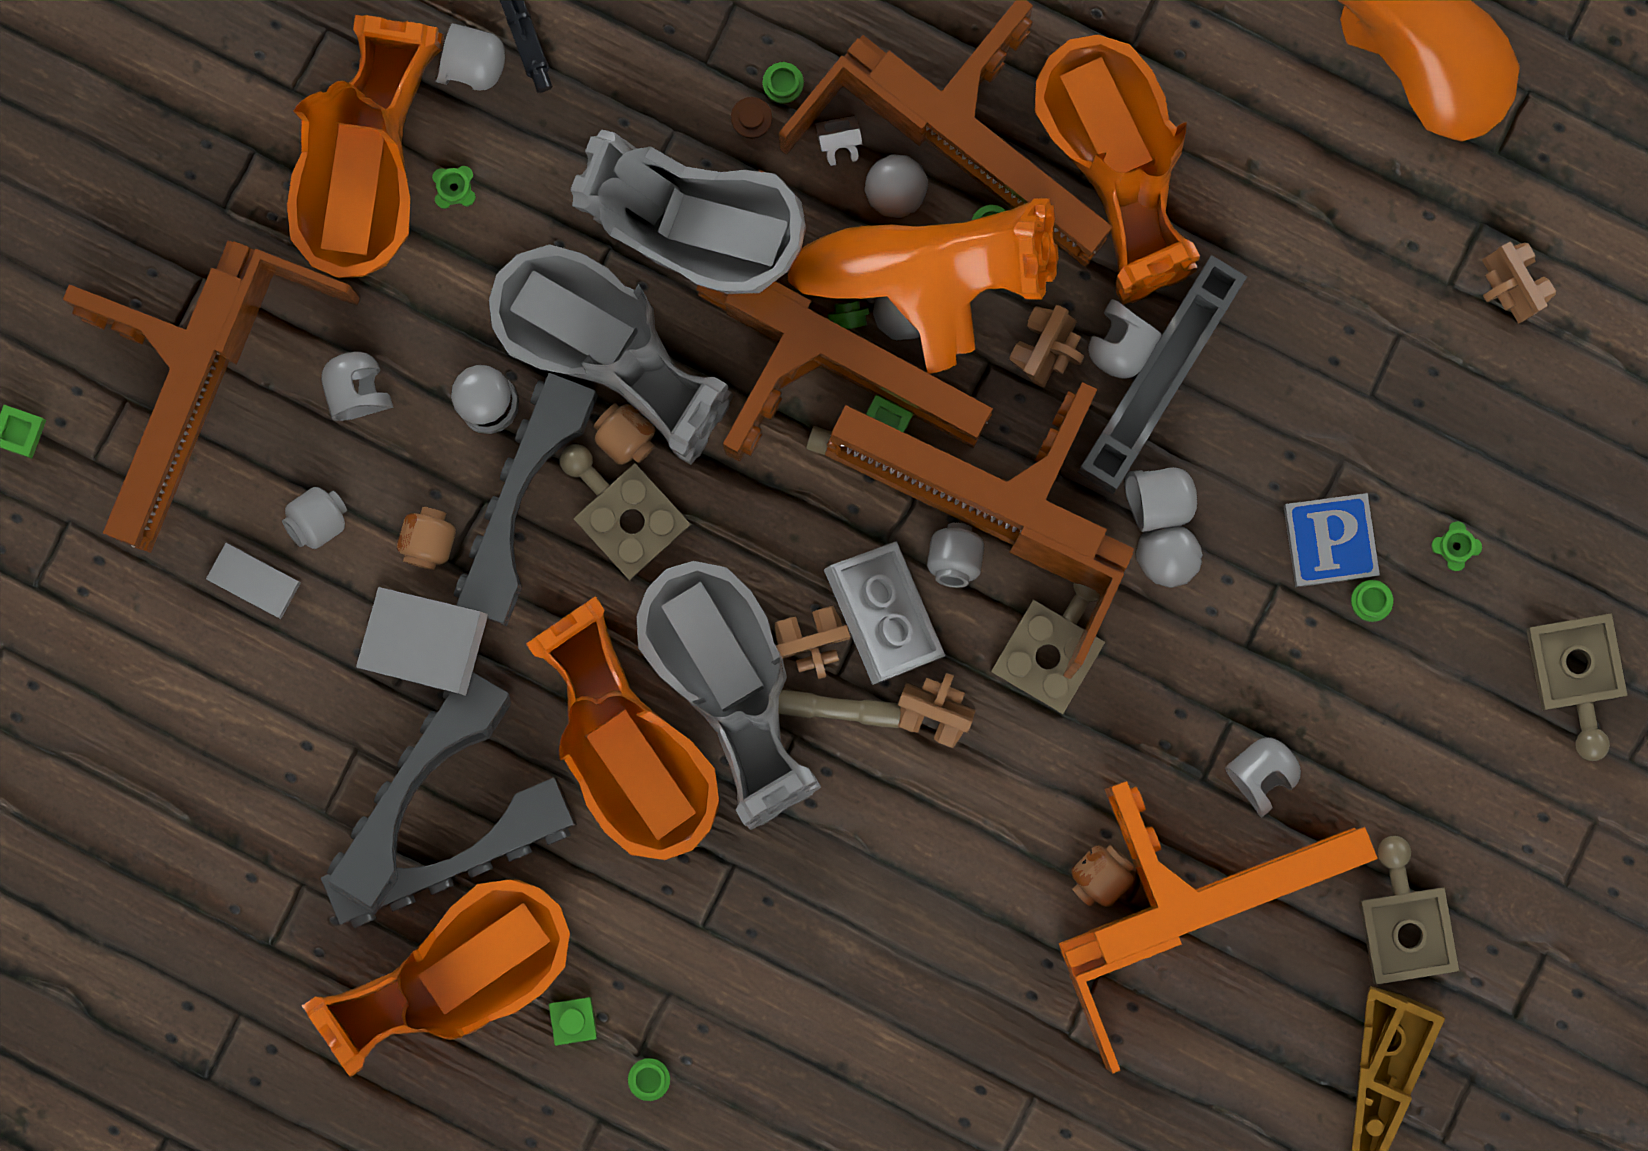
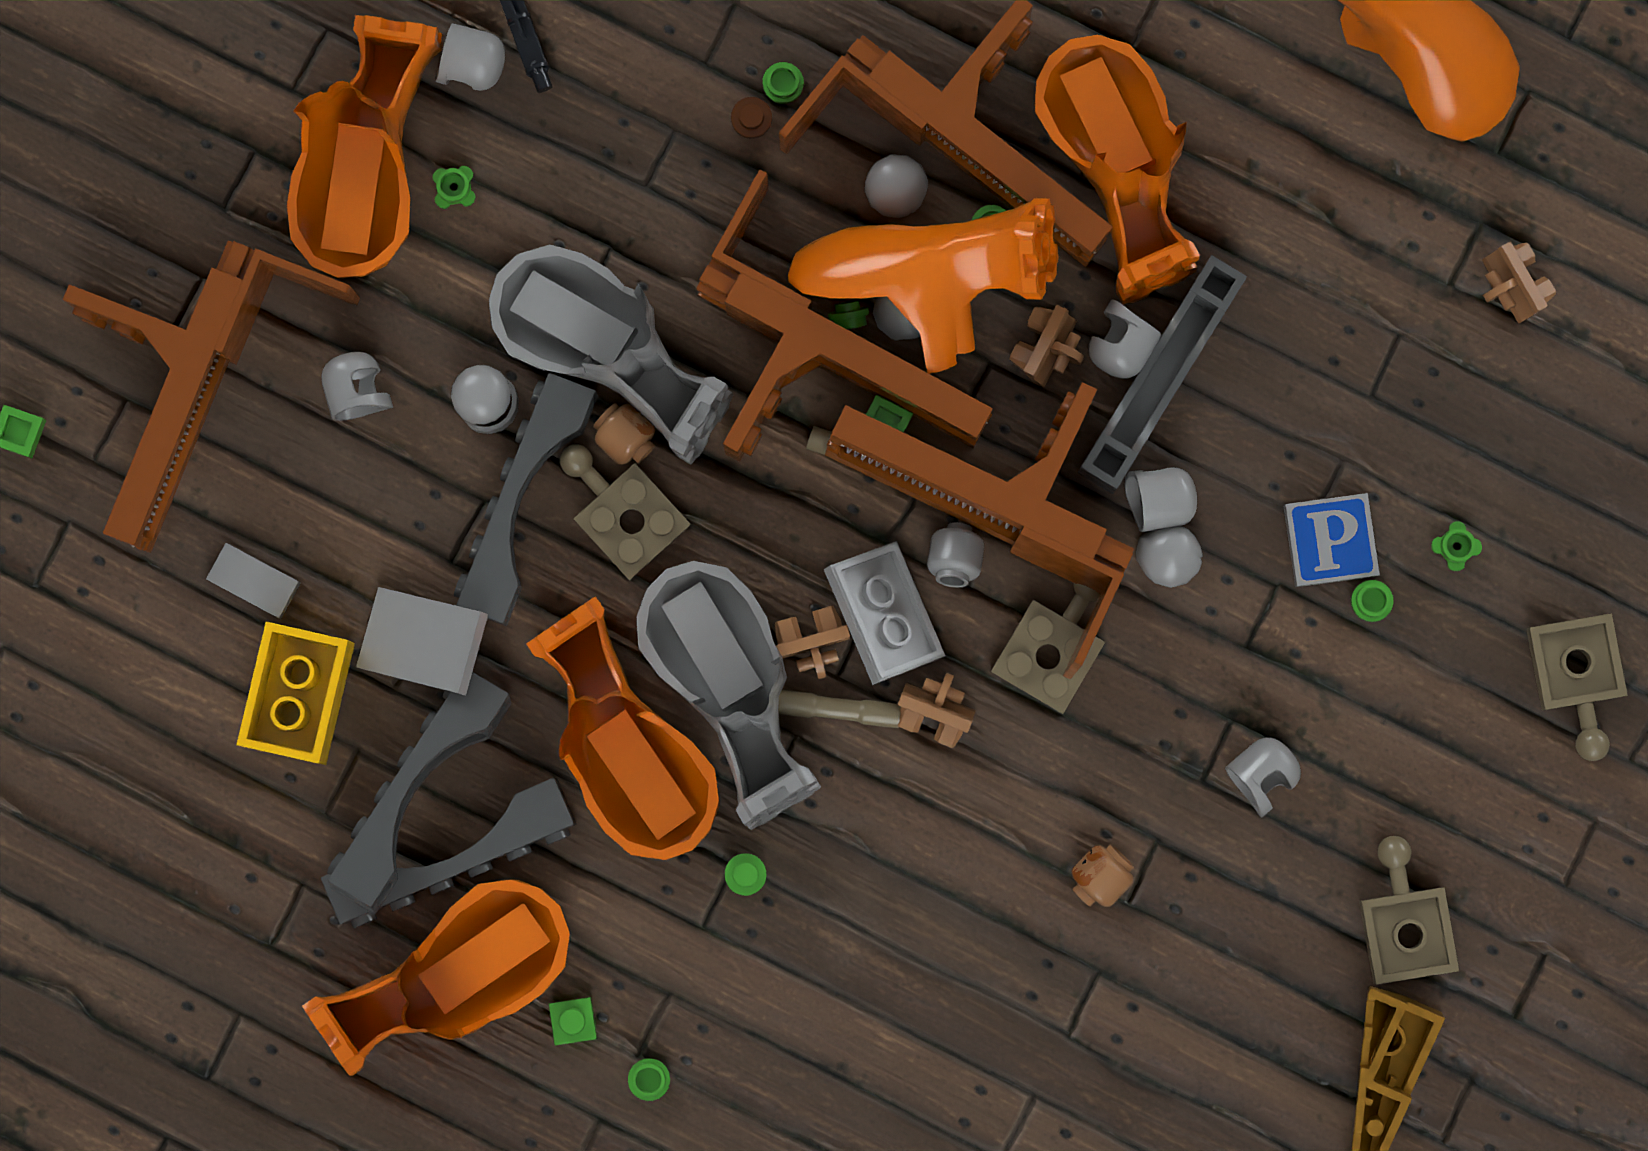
(295, 693): none -> yellow brick
(314, 517): light grey head -> none
(426, 538): medium nougat head -> none
(709, 225): light grey animal -> none
(745, 874): none -> bright green plate
(839, 134): light grey tile -> none
(1182, 909): orange piece -> none

